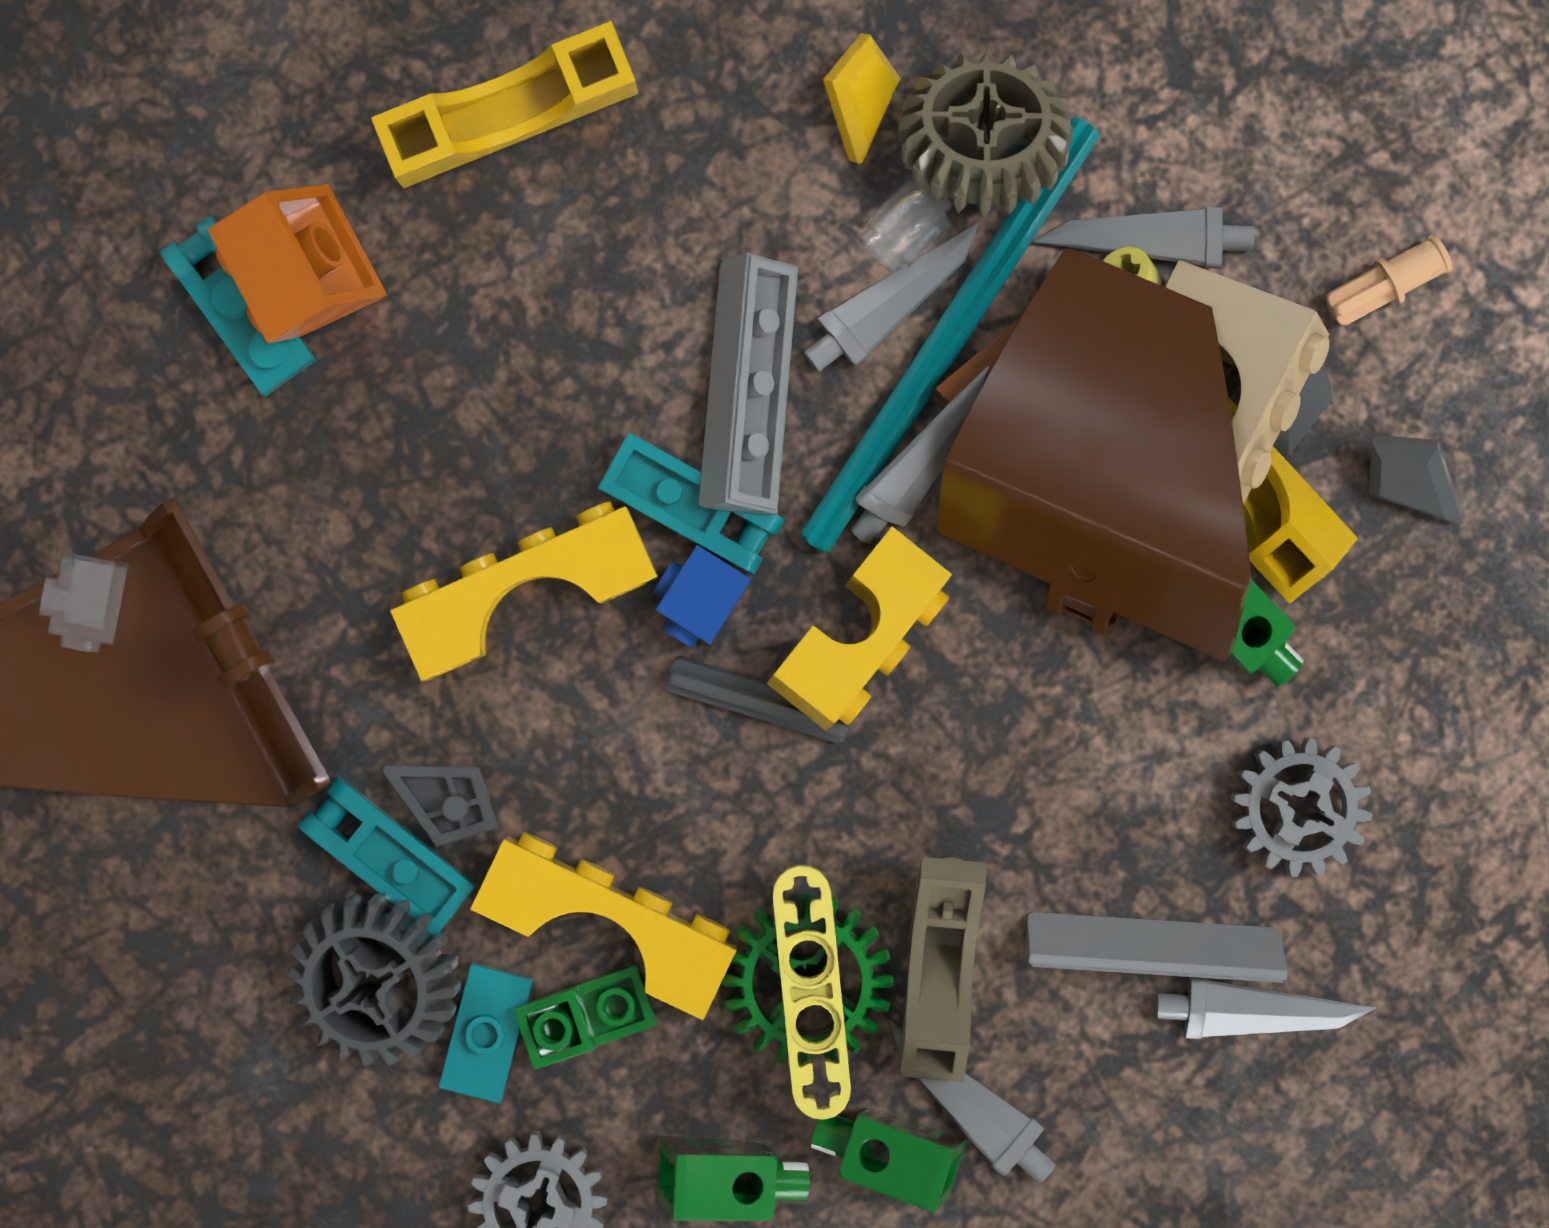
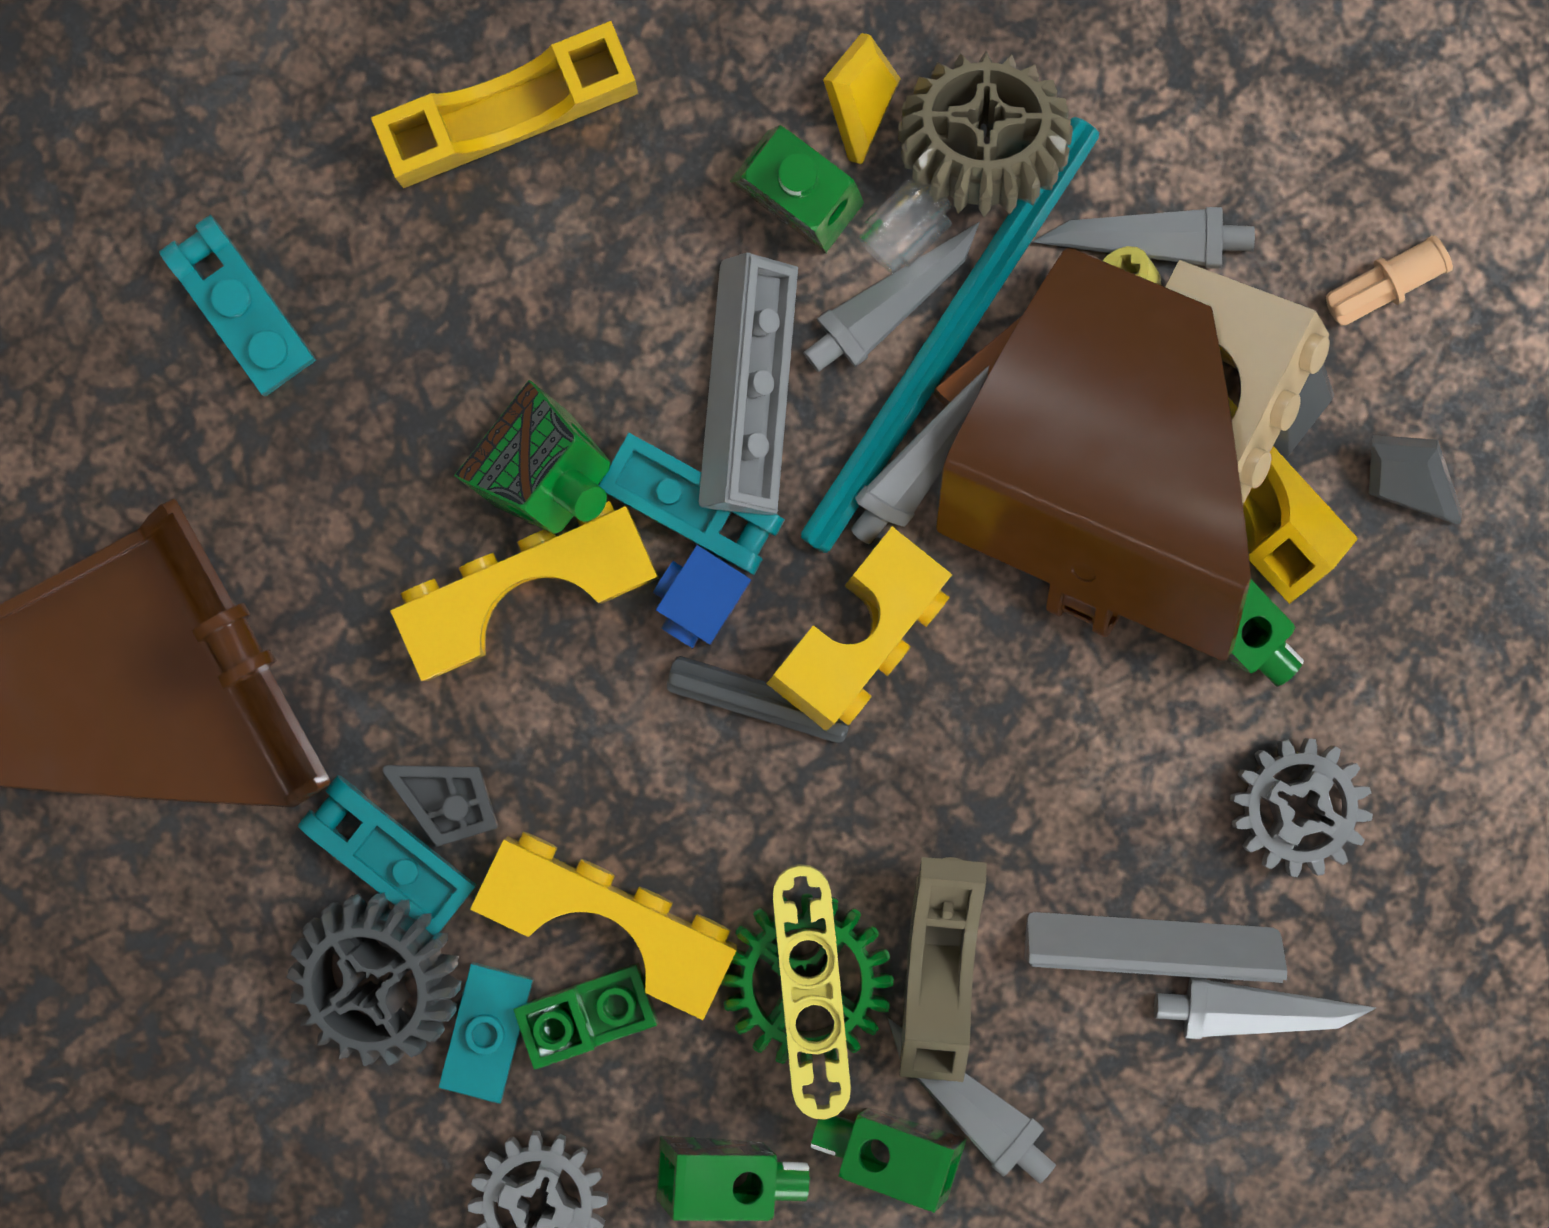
(84, 601): clear brick -> none
(295, 261): orange slope -> none
(538, 464): none -> torso
(799, 187): none -> green torso

